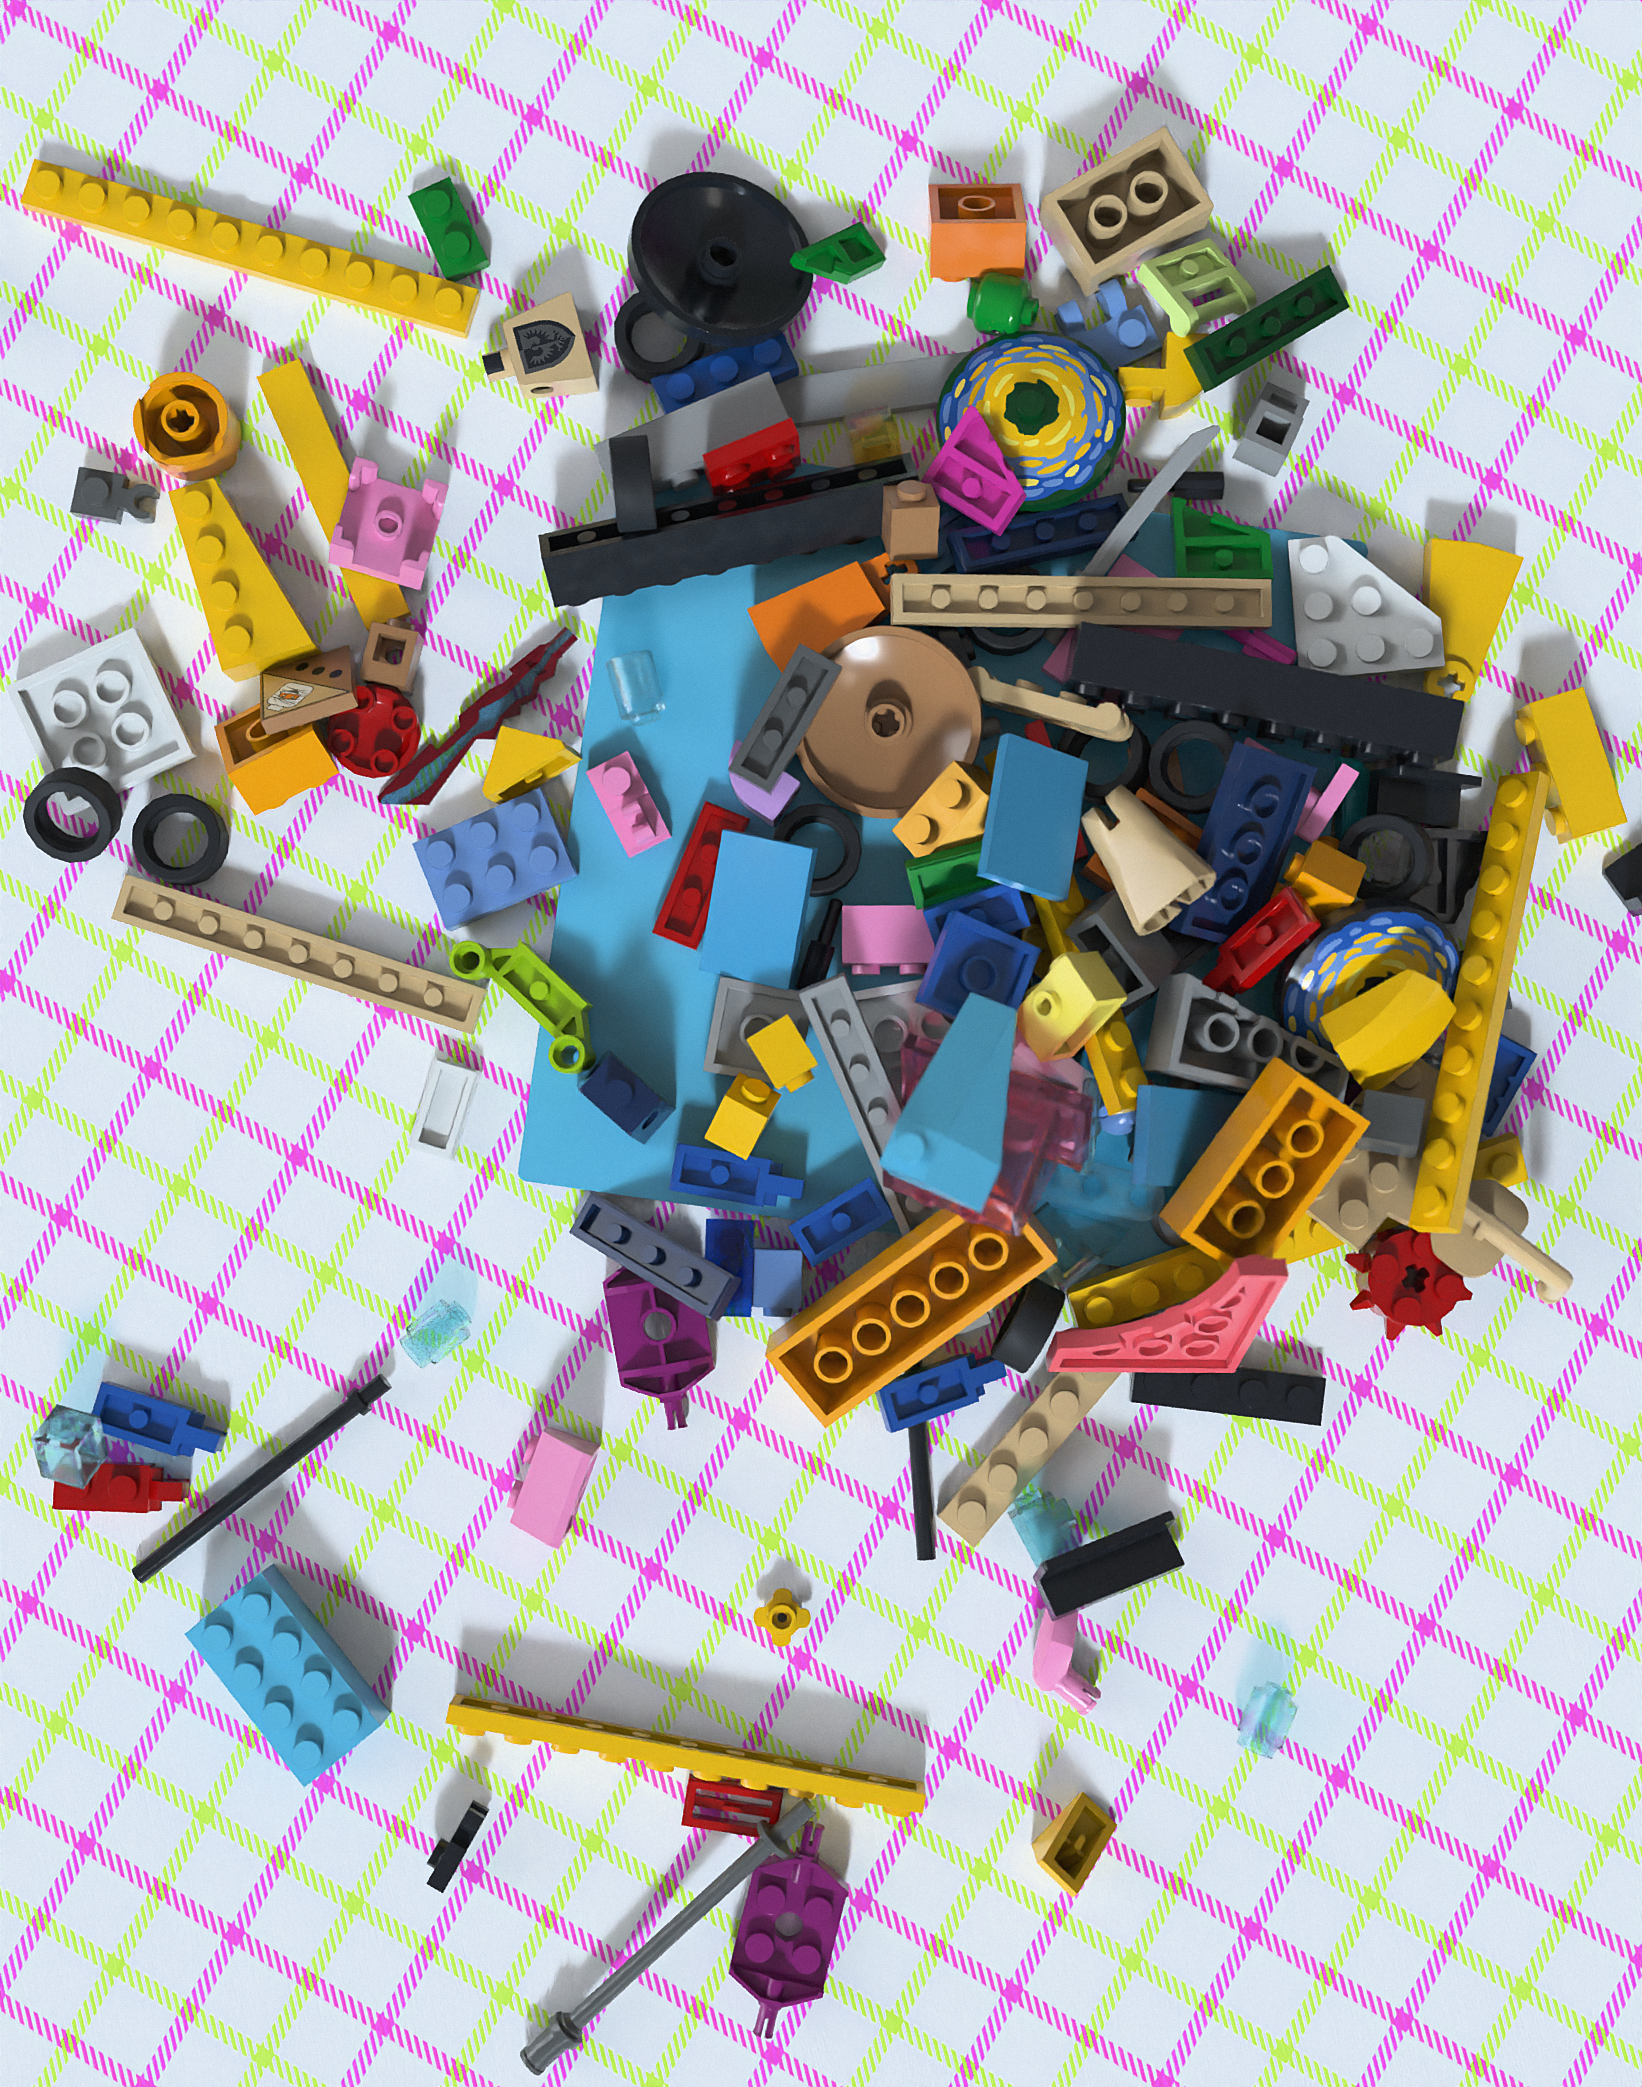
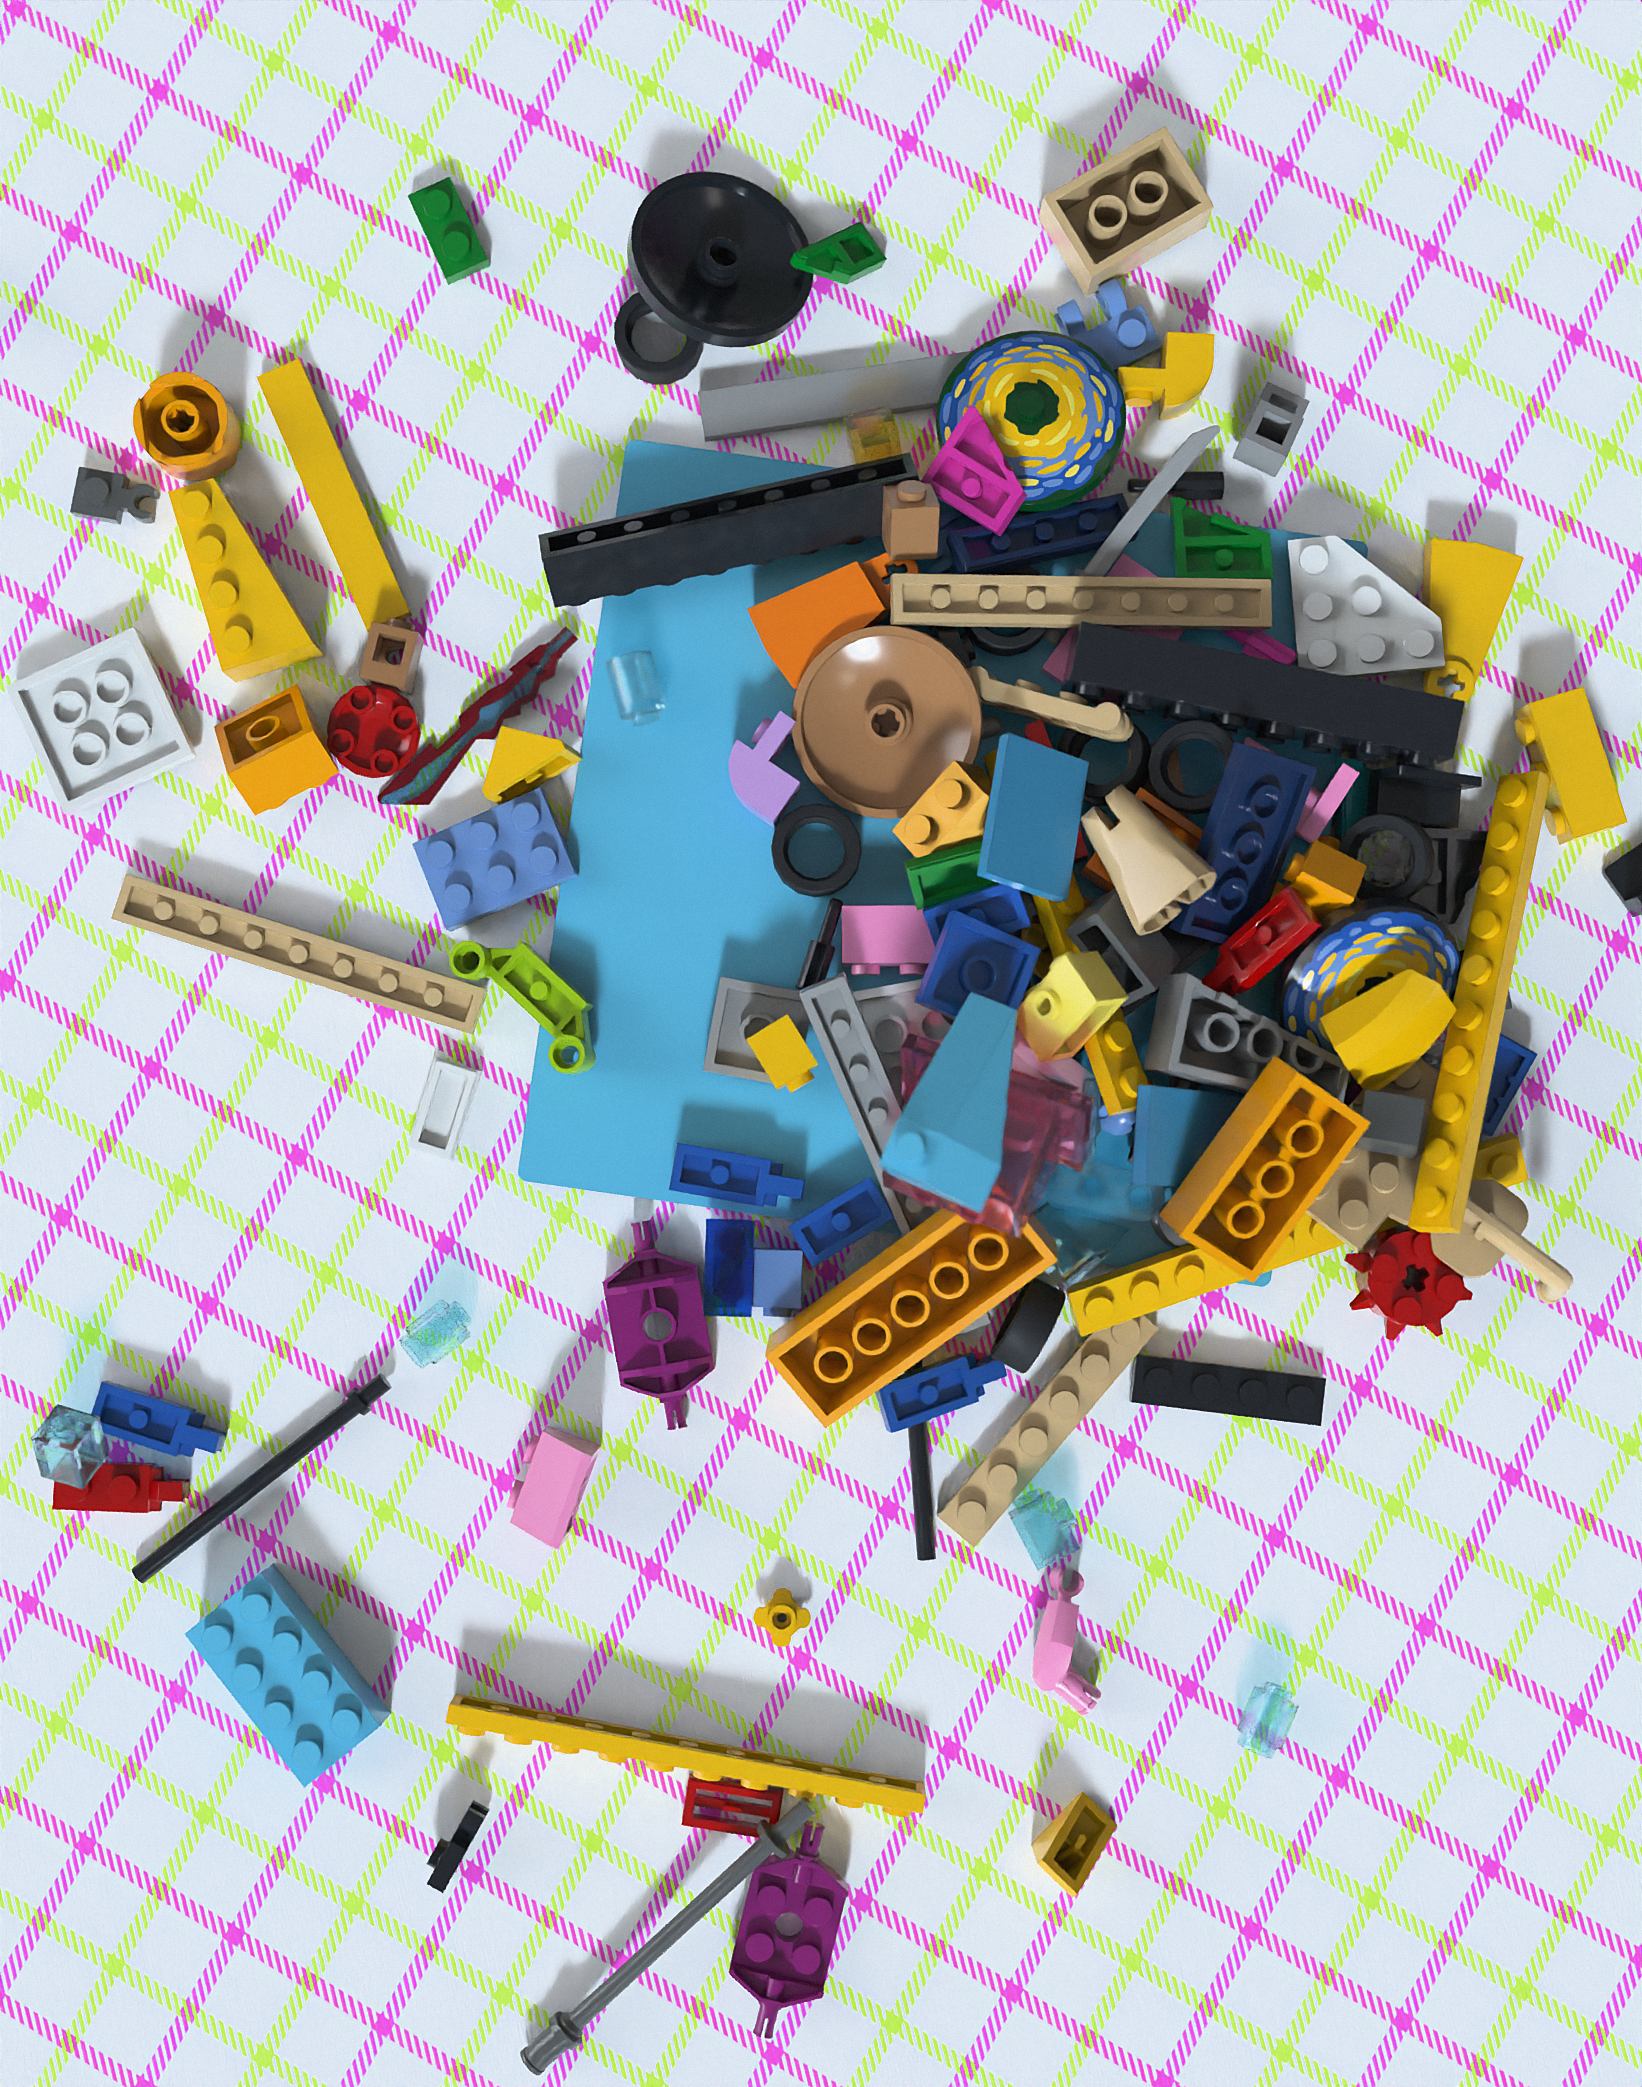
(54, 840): black tyre -> none
(158, 810): black tyre -> none
(250, 248): yellow plate -> none
(308, 690): medium nougat tile -> none
(387, 526): bright pink panel -> none
(544, 352): tan torso -> none
(625, 1097): dark blue torso -> none
(628, 804): bright pink plate -> none
(632, 483): black tyre -> none
(655, 1256): dark blue tile -> none
(687, 433): light grey brick -> none
(689, 897): red tile -> none
(723, 371): blue plate -> none
(742, 1115): yellow brick -> none
(754, 458): red plate -> none
(758, 909): dark azure tile -> none
(785, 719): dark grey plate -> none
(975, 230): orange slope -> none
(1002, 304): green head -> none
(1108, 1566): black panel -> none
(1189, 274): yellowish green plate -> none
(1191, 1337): coral plate -> none
(1266, 328): dark green plate -> none

